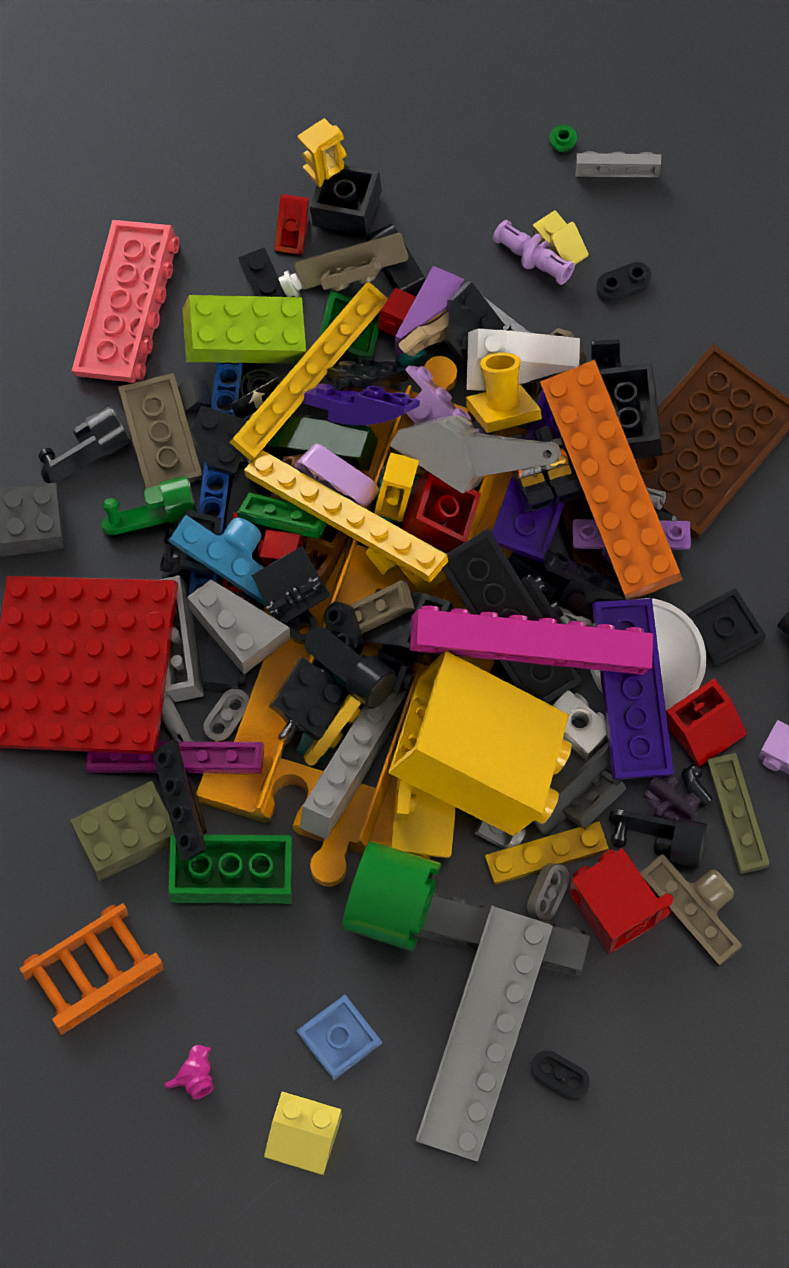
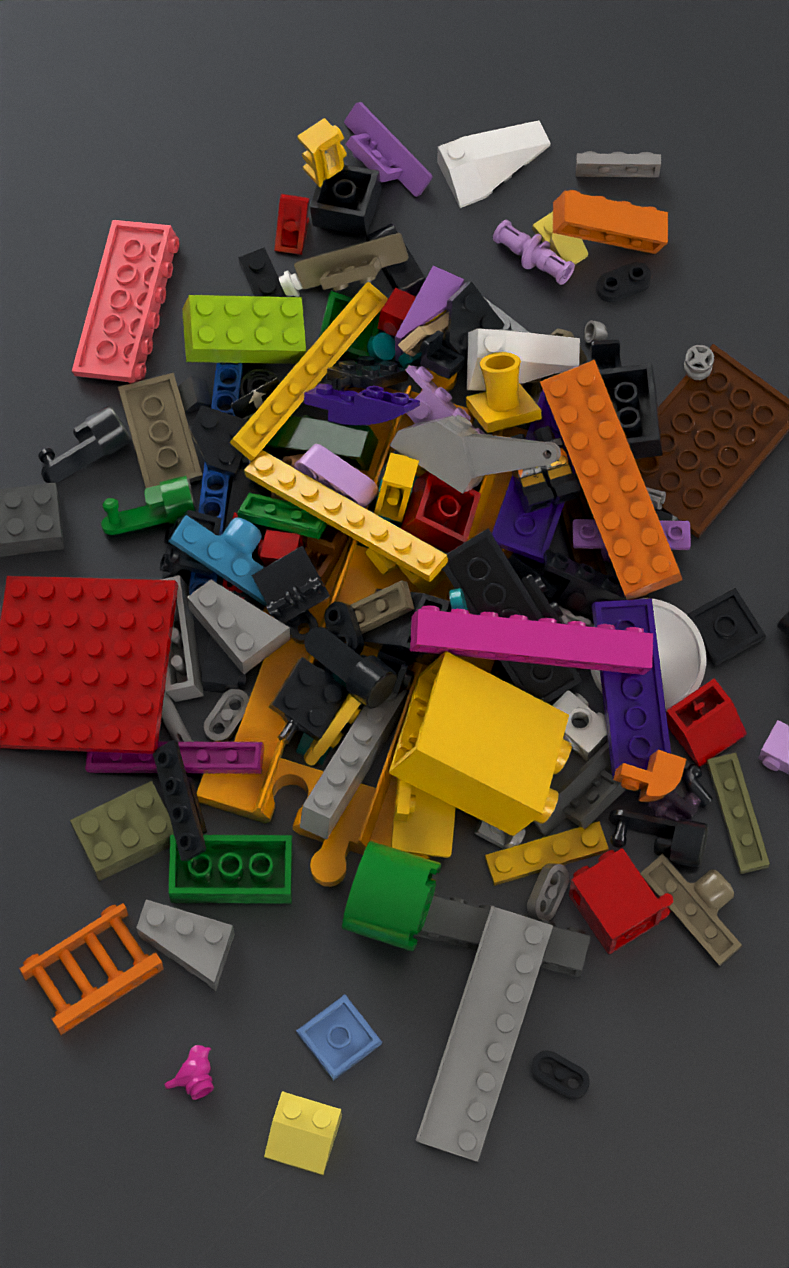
(188, 939): none -> light grey wedge
(381, 347): none -> teal tile
(383, 151): none -> medium lavender bracket
(439, 358): none -> black bracket
(457, 599): none -> teal tile
(486, 159): none -> white wedge
(563, 145): green plate -> none
(595, 331): none -> light grey hinge
(610, 222): none -> orange brick
(659, 779): none -> orange brick
(702, 356): none -> light grey wheel

